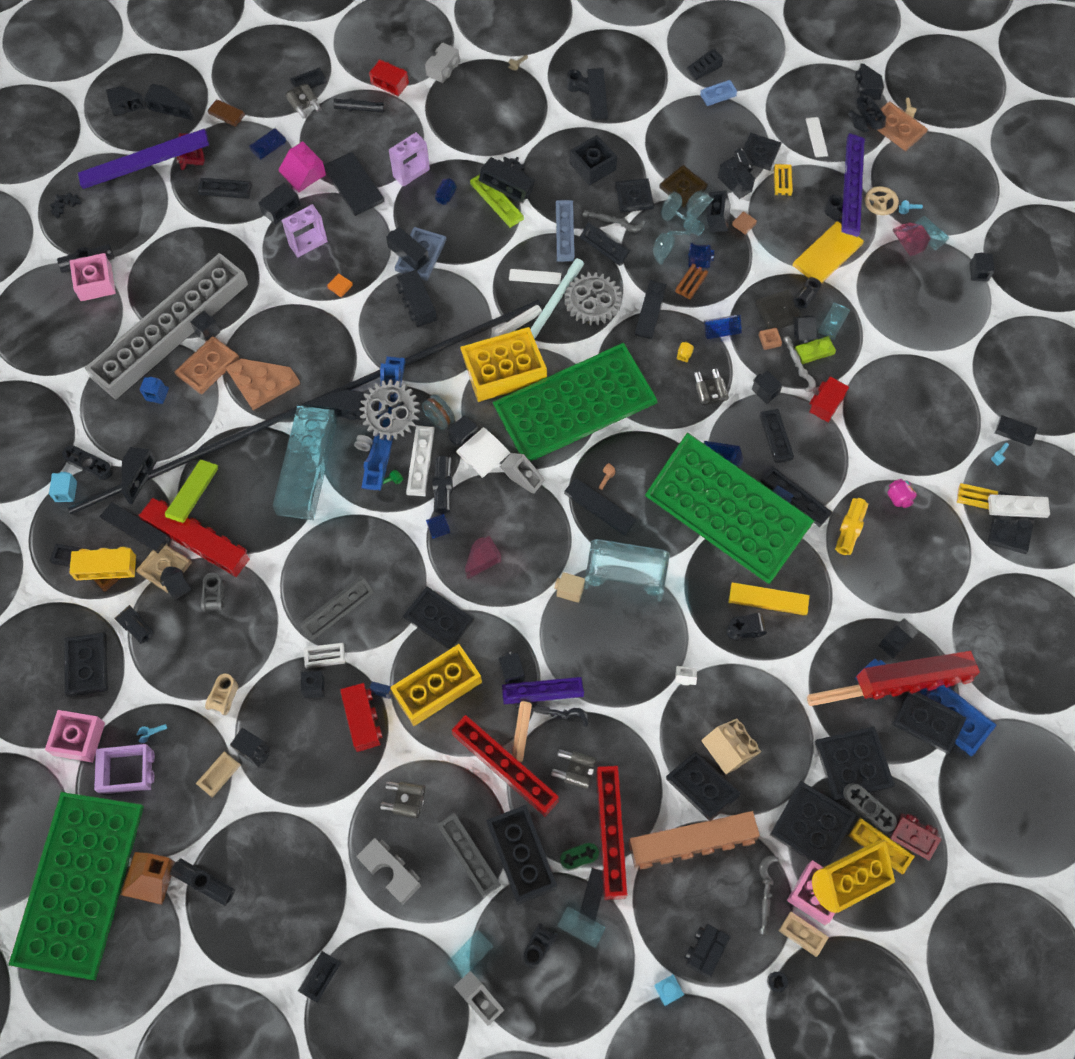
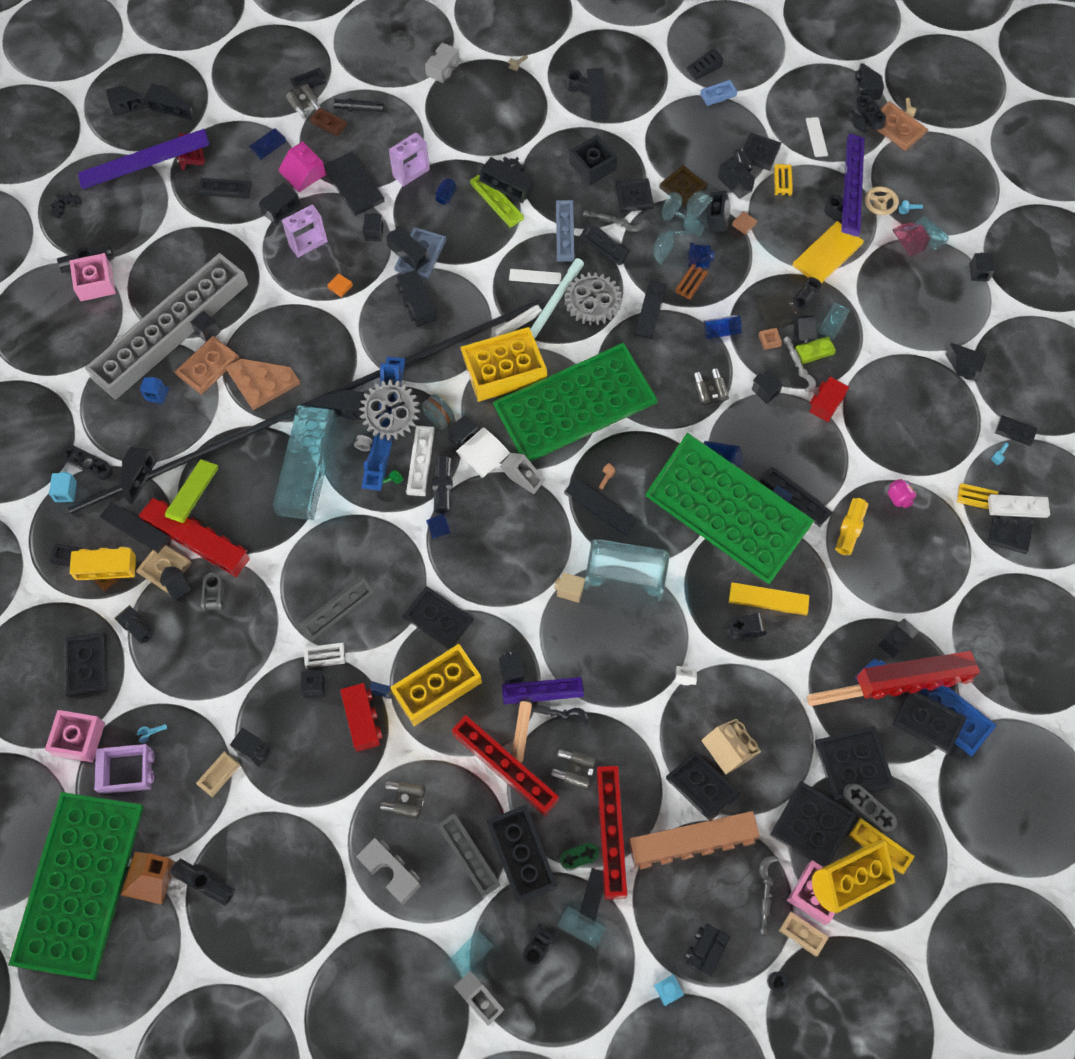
(222, 696): tan piece -> none
(226, 112): reddish brown tile -> none
(319, 976): black plate -> none
(328, 122): none -> copper plate
(373, 227): none -> black brick
(389, 77): red brick -> none
(482, 556): clear pink slope -> none
(685, 351): yellow hose -> none
(776, 436): black plate -> none
(916, 836): dark red bracket -> none
(965, 361): none -> black slope

